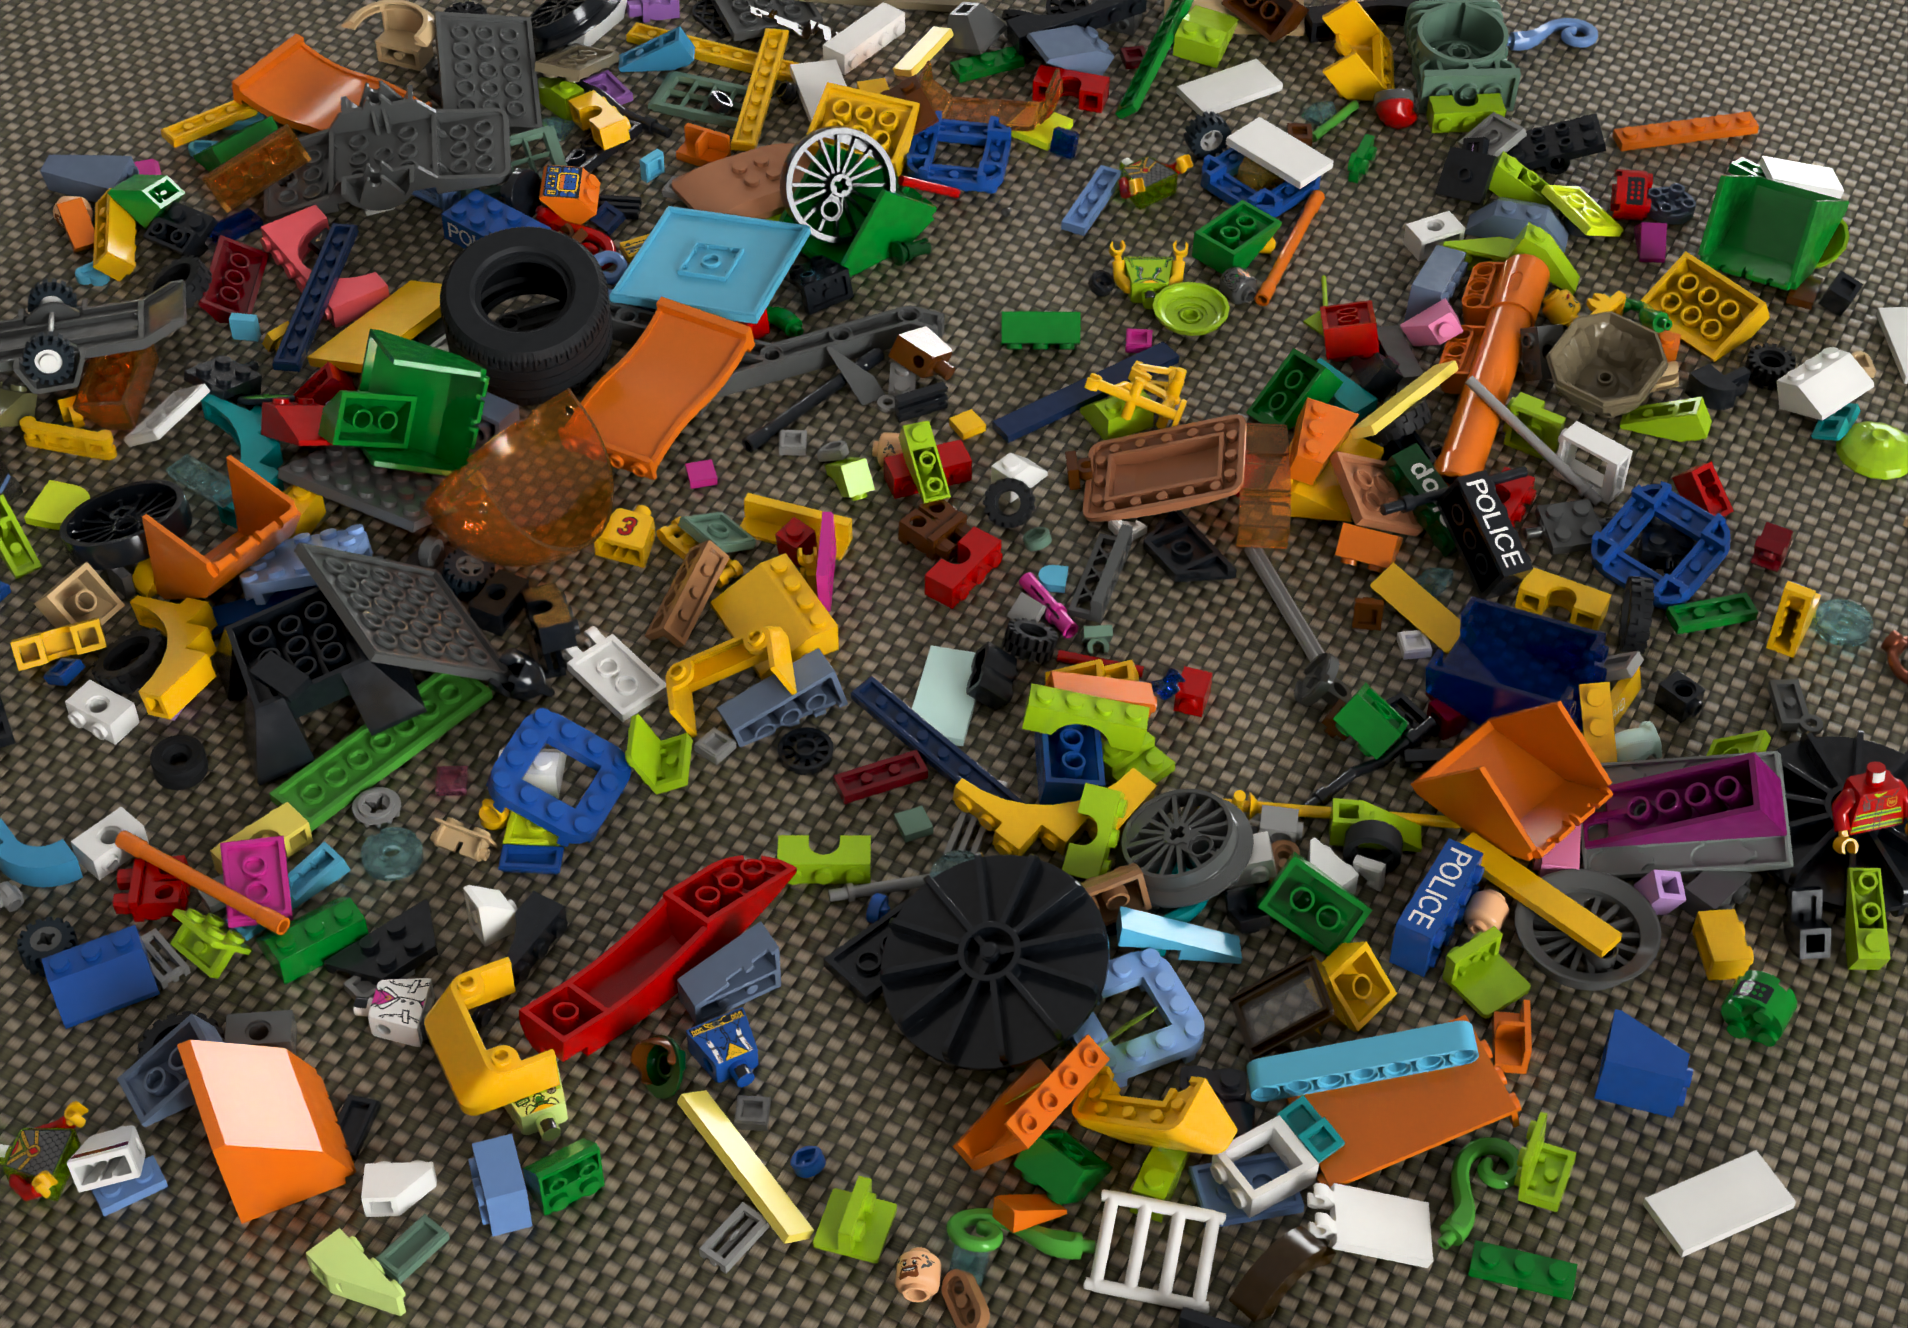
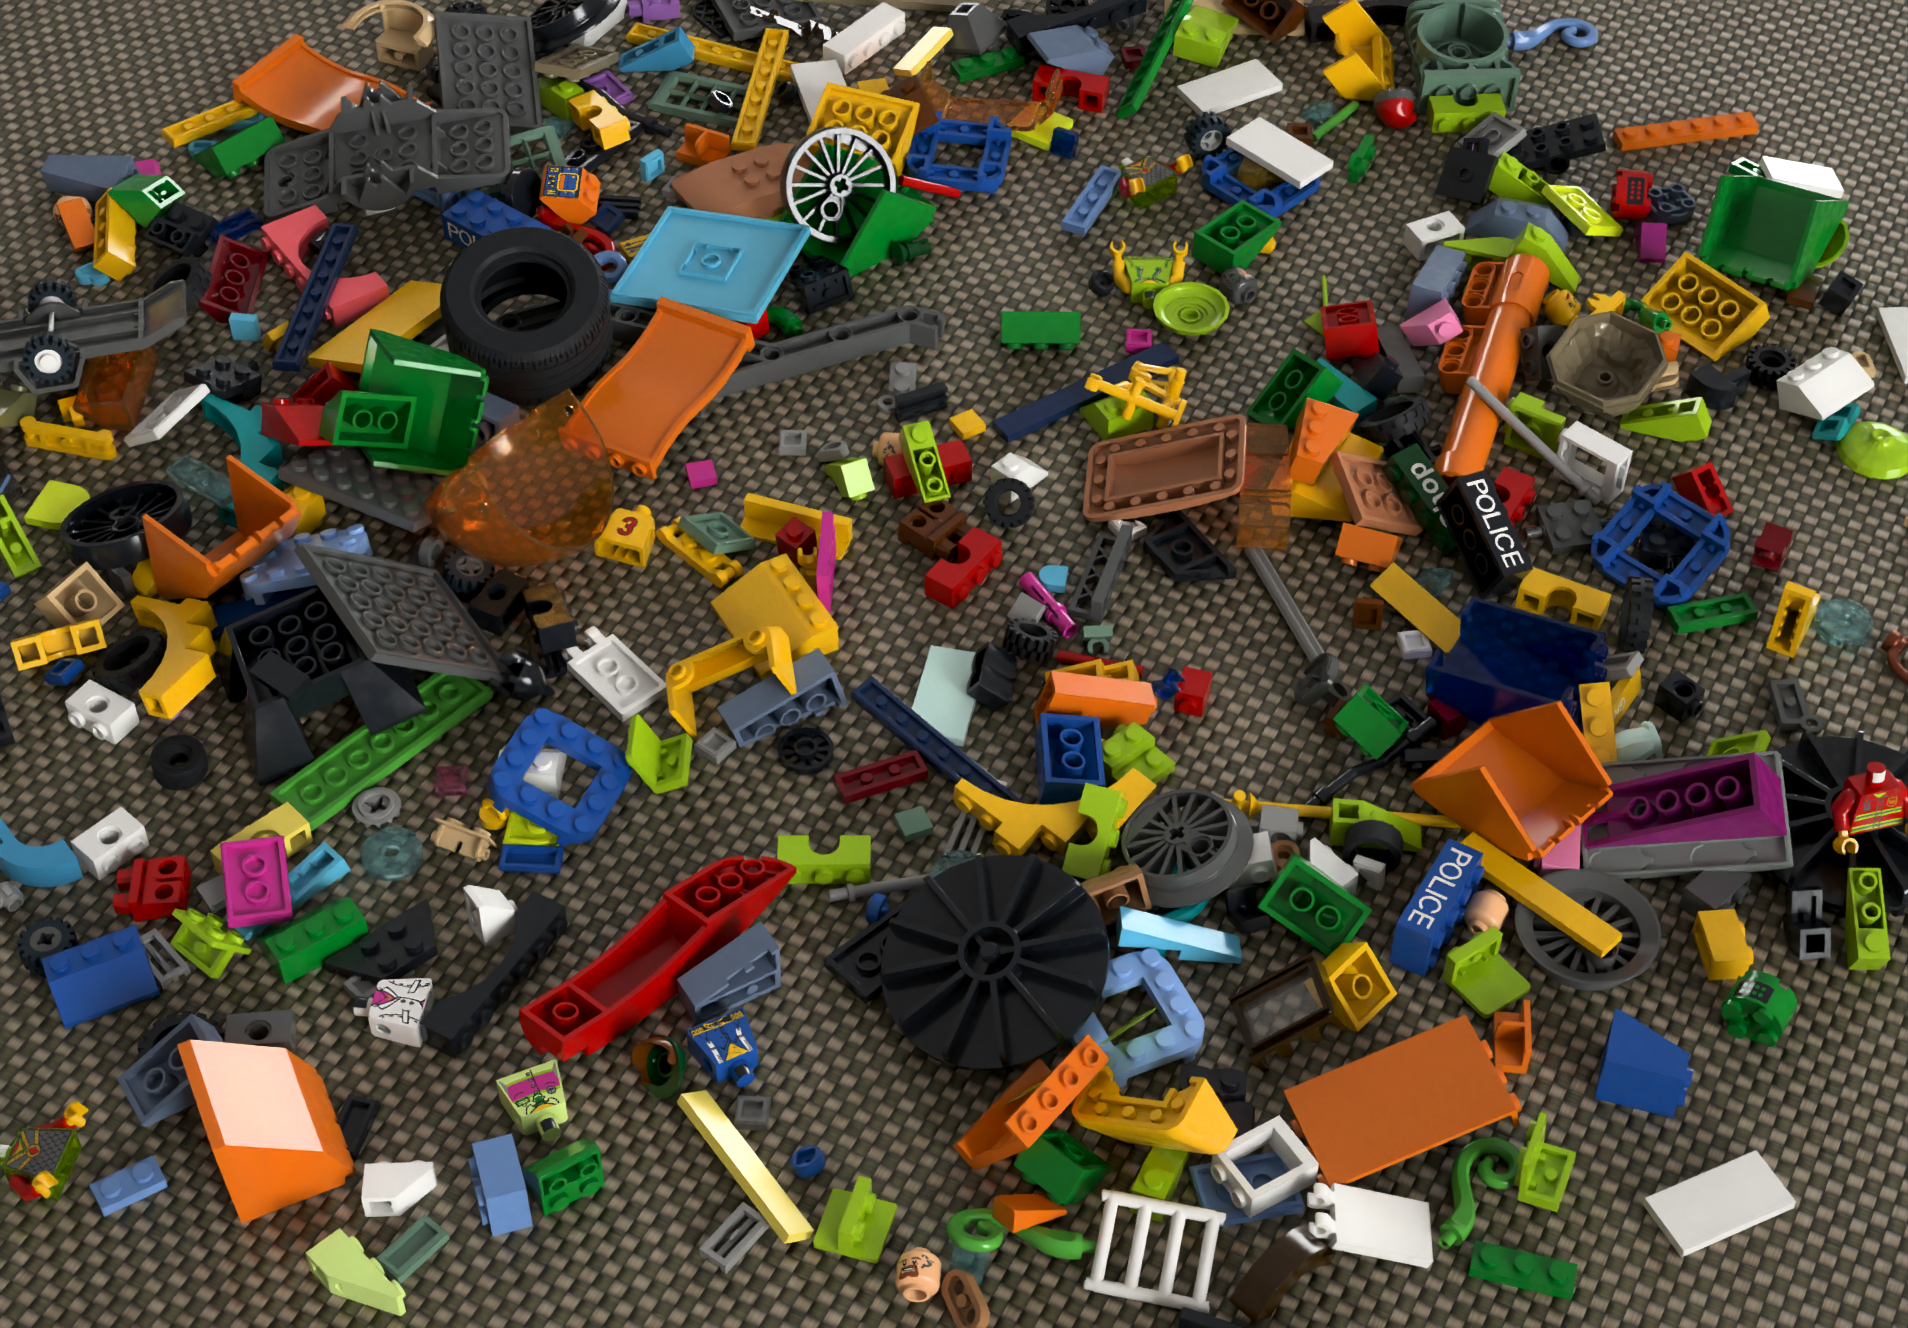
(107, 1159): white torso -> none
(257, 168): clear orange slope -> none
(258, 399): black wheel -> none
(261, 914): orange piece -> none
(479, 1076): yellow windscreen -> none
(688, 593): medium nougat fence -> none
(763, 434): black piece -> none
(861, 382): dark grey sticker -> none
(923, 353): reddish brown torso -> none
(1037, 538): sand green tile -> none
(1077, 469): reddish brown tile -> none
(1119, 721): lime arch -> none
(1268, 287): orange piece -> none
(1311, 1129): teal slope -> none
(1362, 1061): medium azure beam -> none
(1404, 400): light yellow tile -> none
(1409, 502): black bar -> none
(1662, 890): lavender brick -> none

